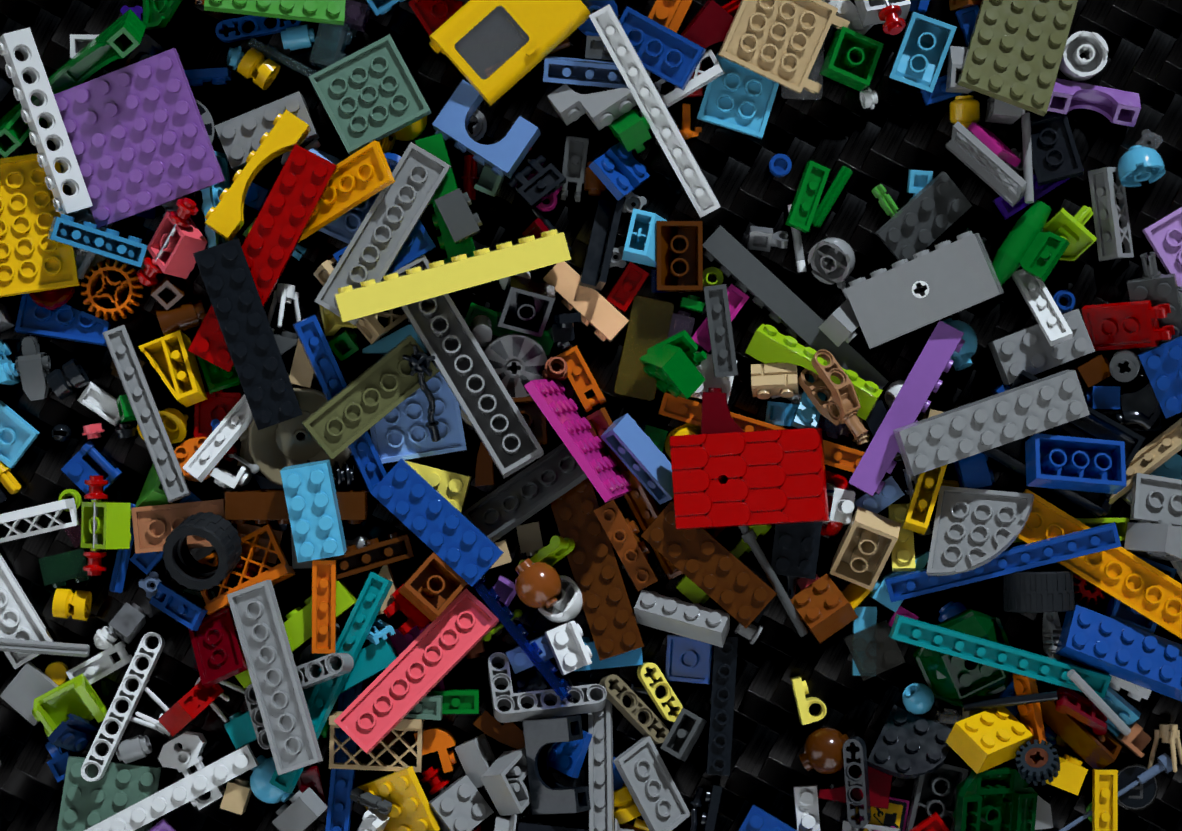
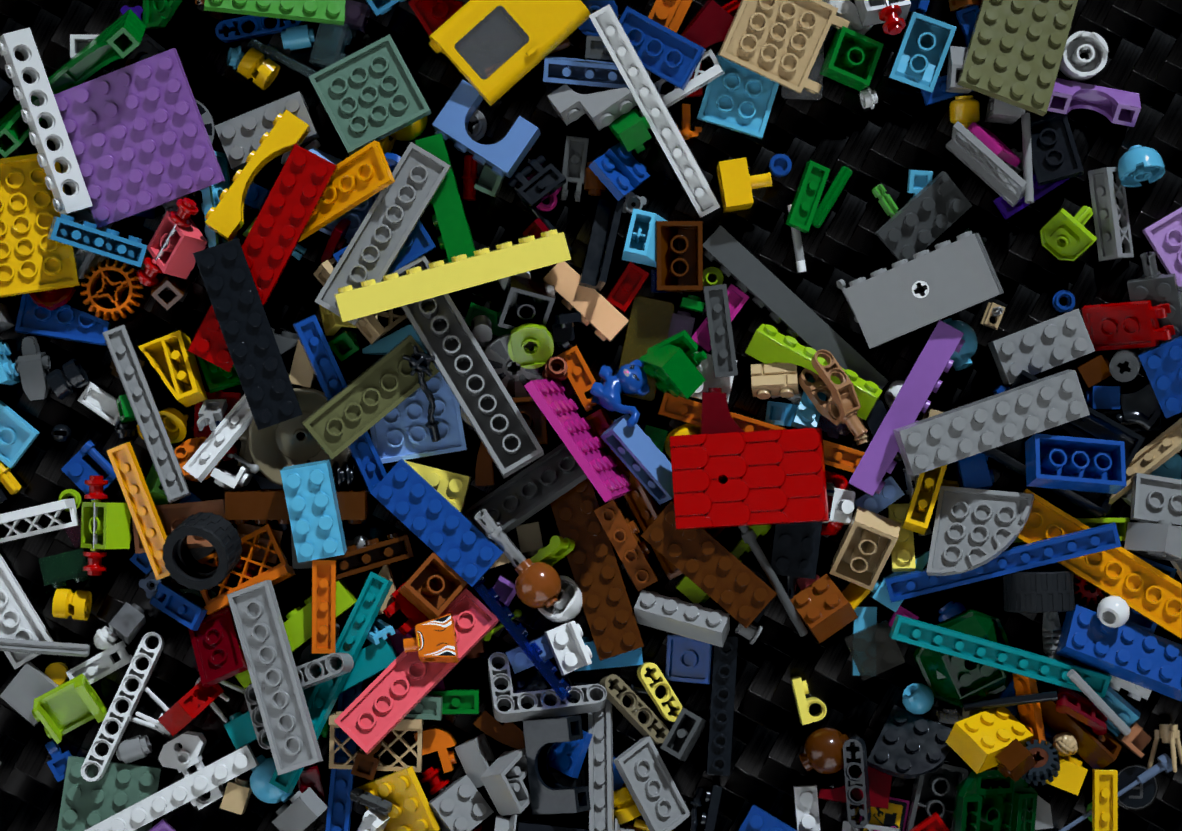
(73, 733): dark blue plate -> none
(93, 430): coral plate -> none
(121, 564): blue axle -> none
(140, 505): none -> light orange plate
(181, 317): reddish brown plant -> none
(211, 411): none -> light grey plate
(215, 75): blue plate -> none
(284, 295): white plant -> none
(336, 240): none -> dark red plate
(366, 765): none -> reddish brown plate
(434, 641): none -> orange torso
(458, 216): dark grey brick -> none
(494, 531): none -> light grey pin
(530, 333): none -> lime plate
(618, 262): light grey plate -> none
(629, 380): none -> blue animal
(737, 184): none -> yellow brick
(763, 238): flat silver plate -> none
(831, 260): light grey cylinder -> none
(841, 324): light grey slope -> none
(995, 311): none -> tan piece
(1015, 760): none -> reddish brown brick
(1030, 246): green plate -> none
(1043, 308): white plate -> none
(1065, 744): none -> tan piece
(1113, 611): none -> white piece
(1147, 135): clear plate -> none

